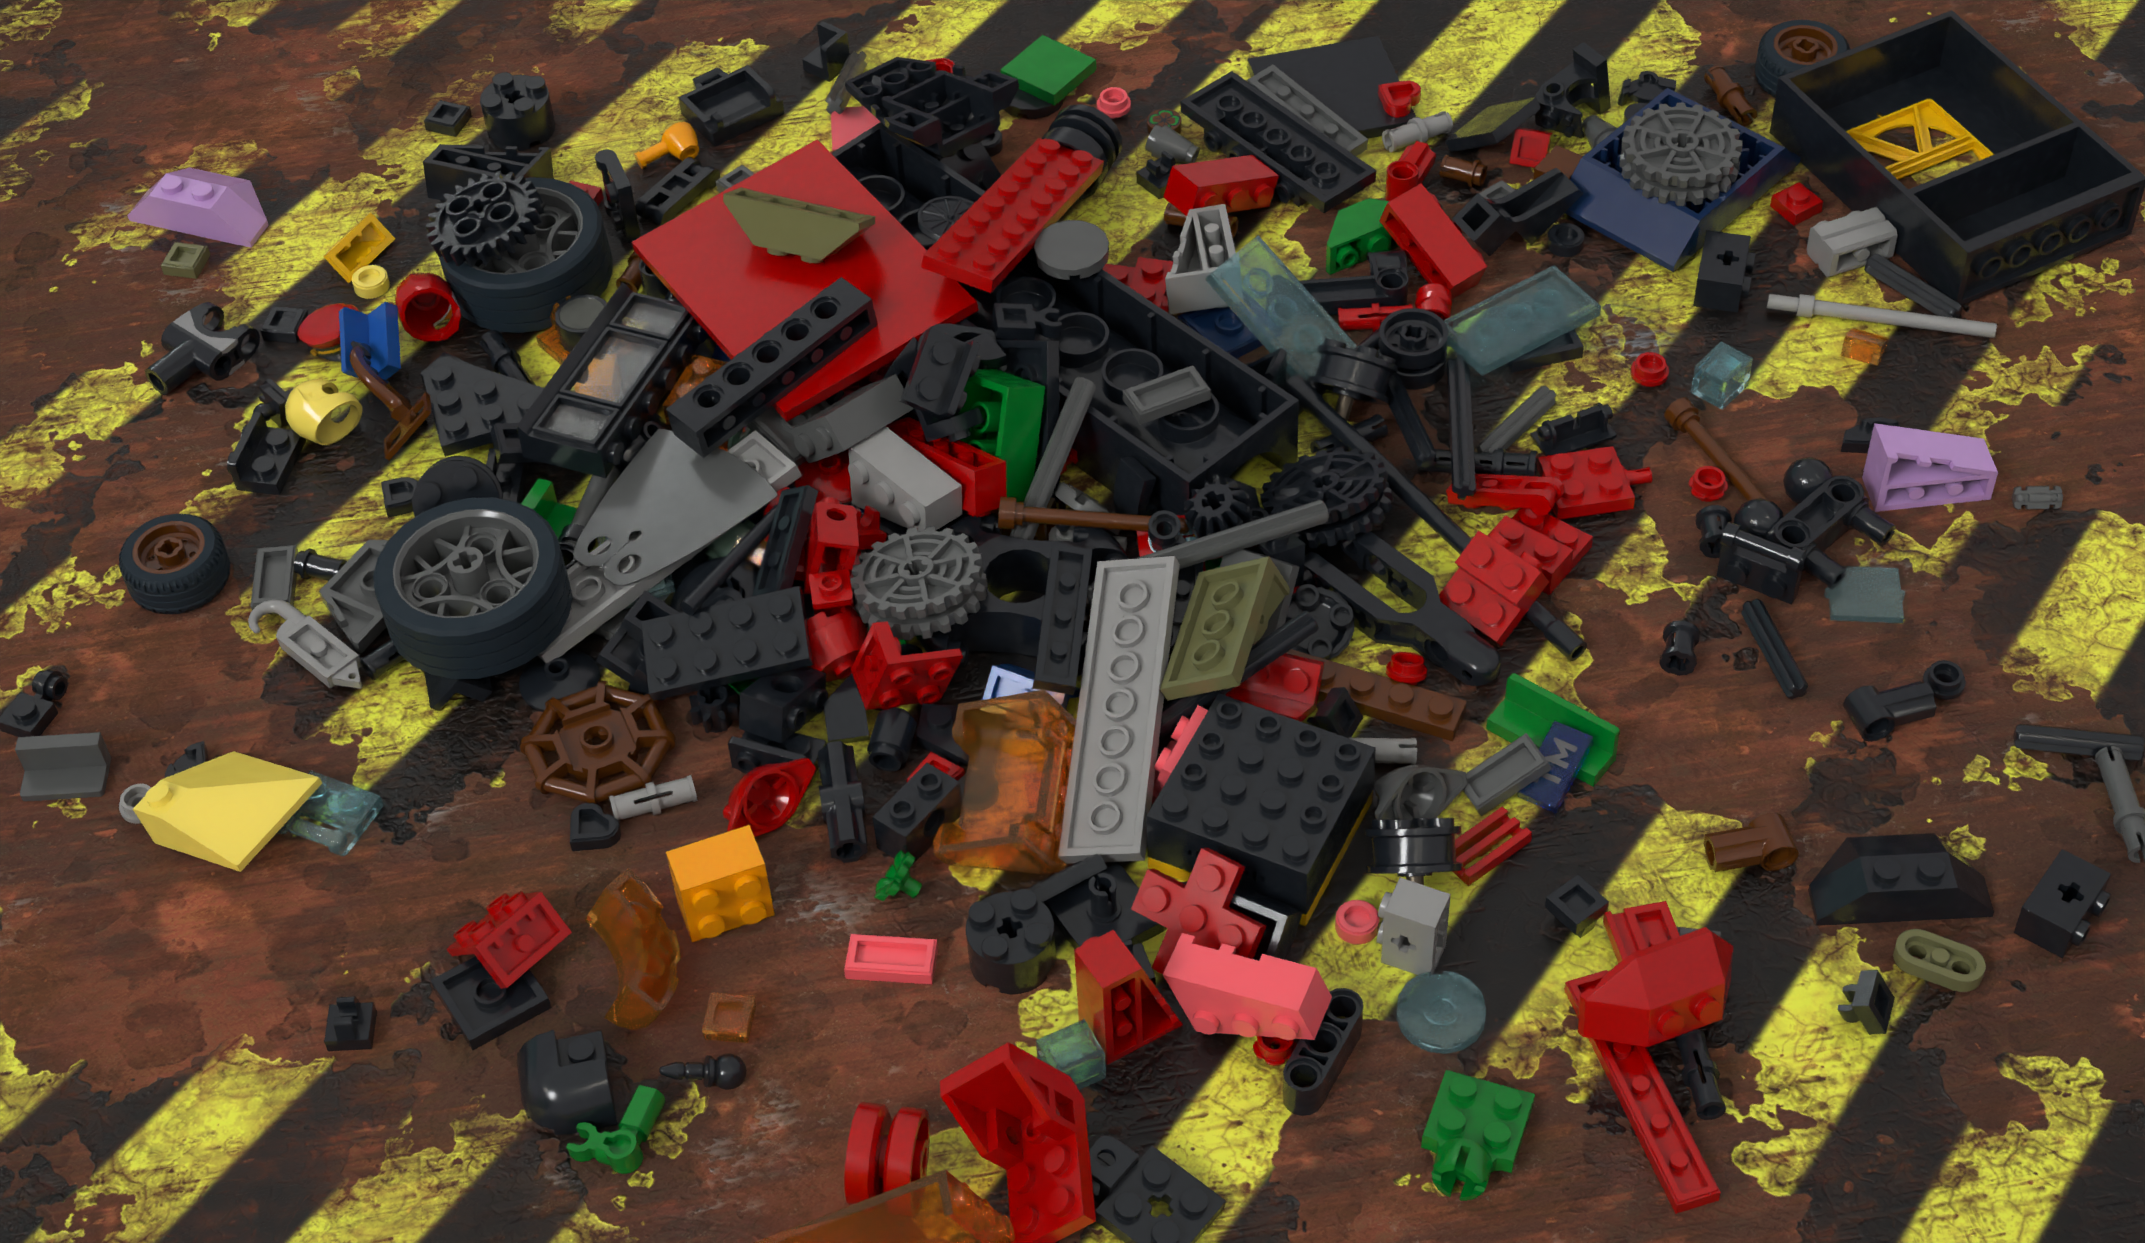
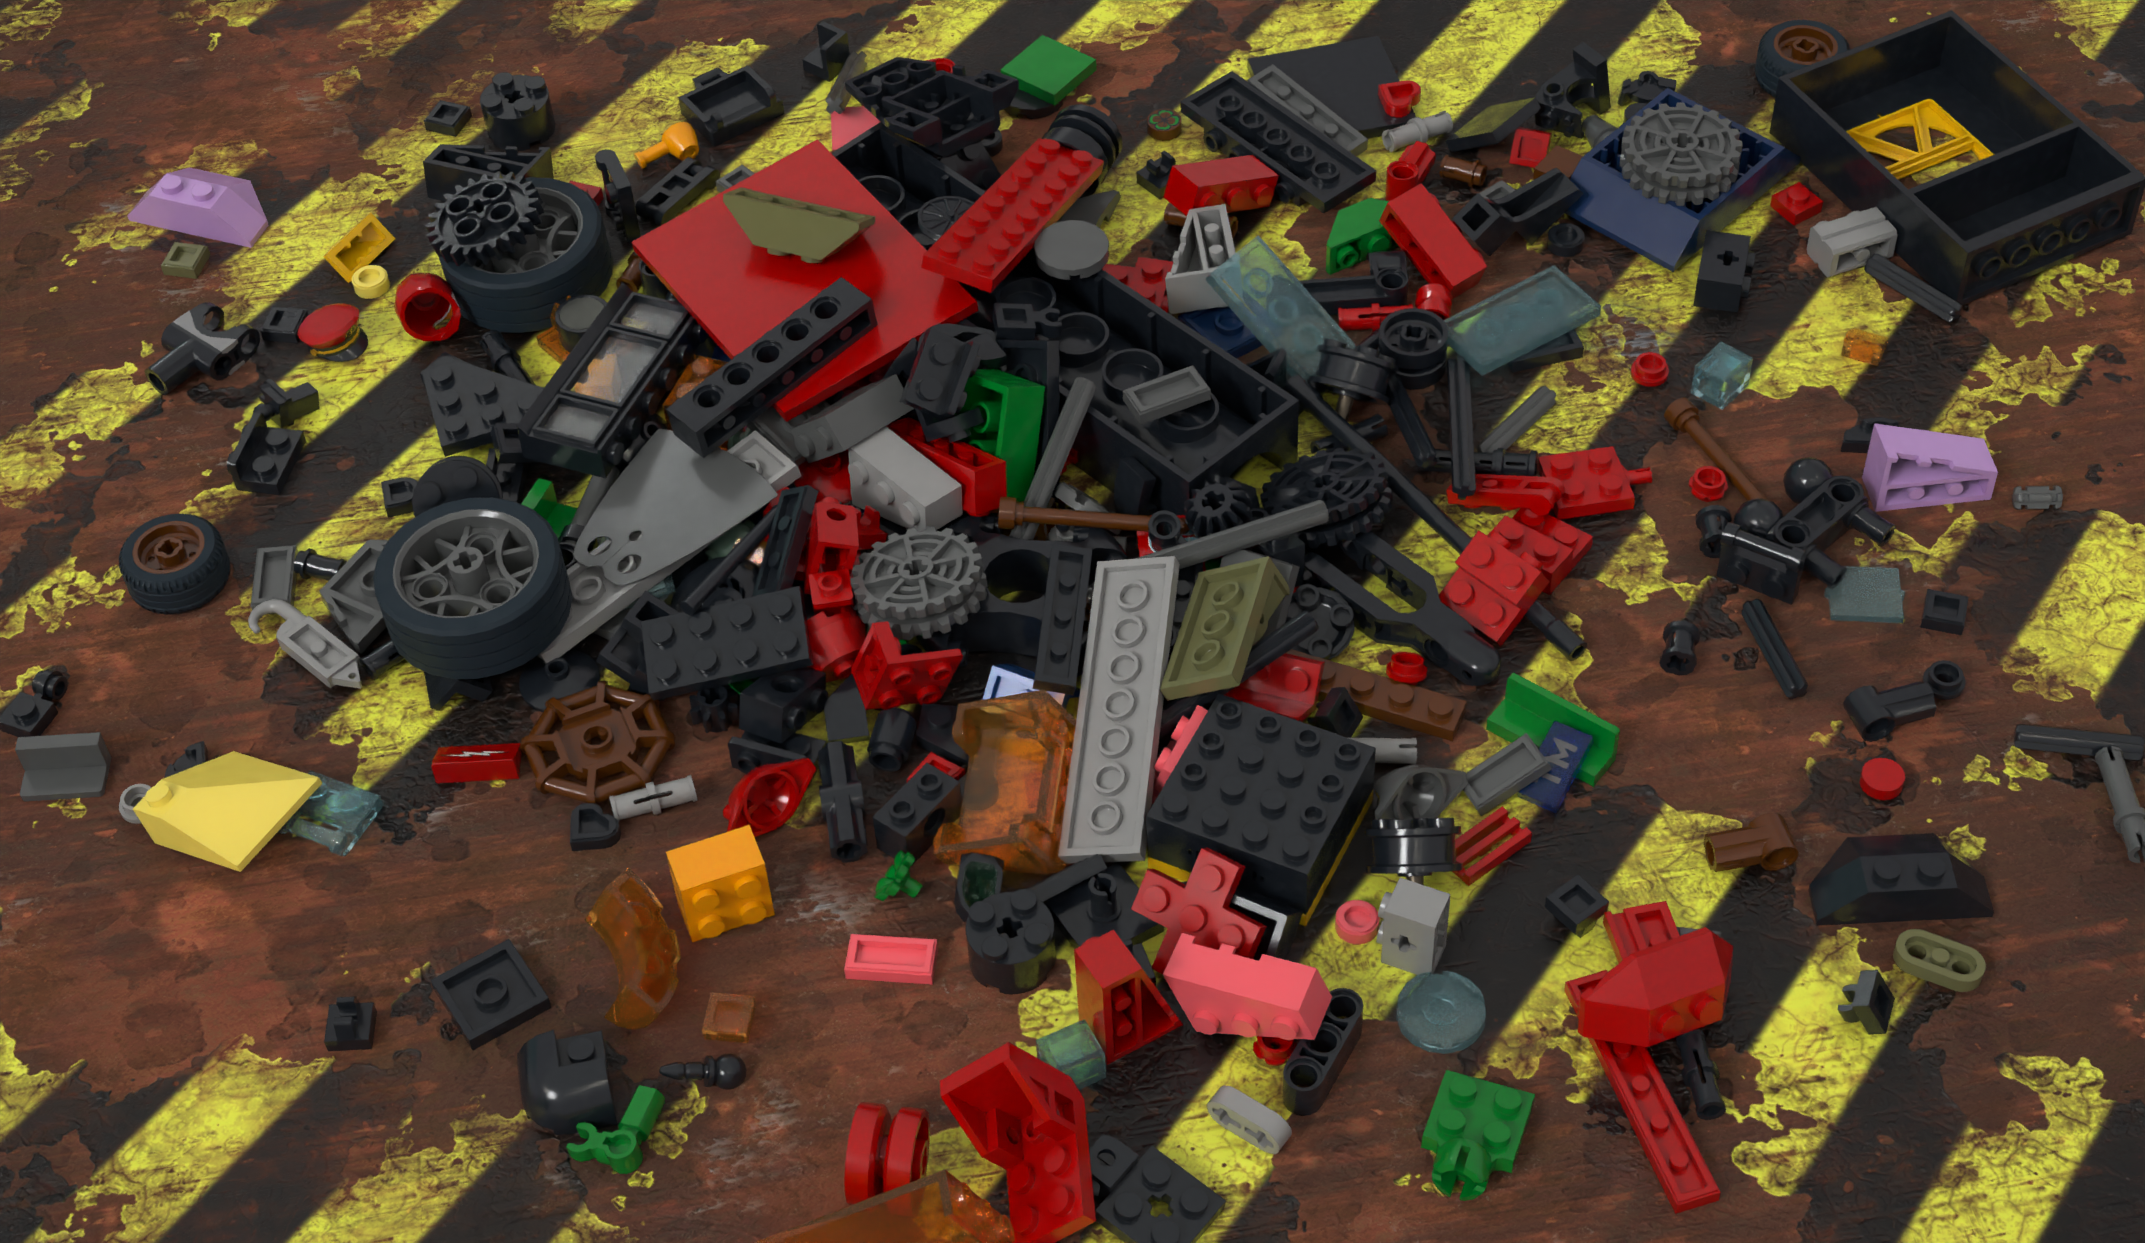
(310, 411): light yellow helmet -> none
(377, 330): blue panel -> none
(399, 405): reddish brown piece -> none
(477, 763): none -> red slope
(511, 935): red bracket -> none
(976, 879): none -> rock
(1093, 208): none -> dark grey slope
(1114, 102): coral plate -> none
(1176, 145): dark grey cone -> none
(1249, 1119): none -> light grey beam
(1577, 433): black hinge -> none
(1730, 95): reddish brown pin -> none
(1807, 305): light grey bar -> none
(1882, 778): none -> red tile
(1944, 612): none -> black tile
(2063, 904): black brick -> none

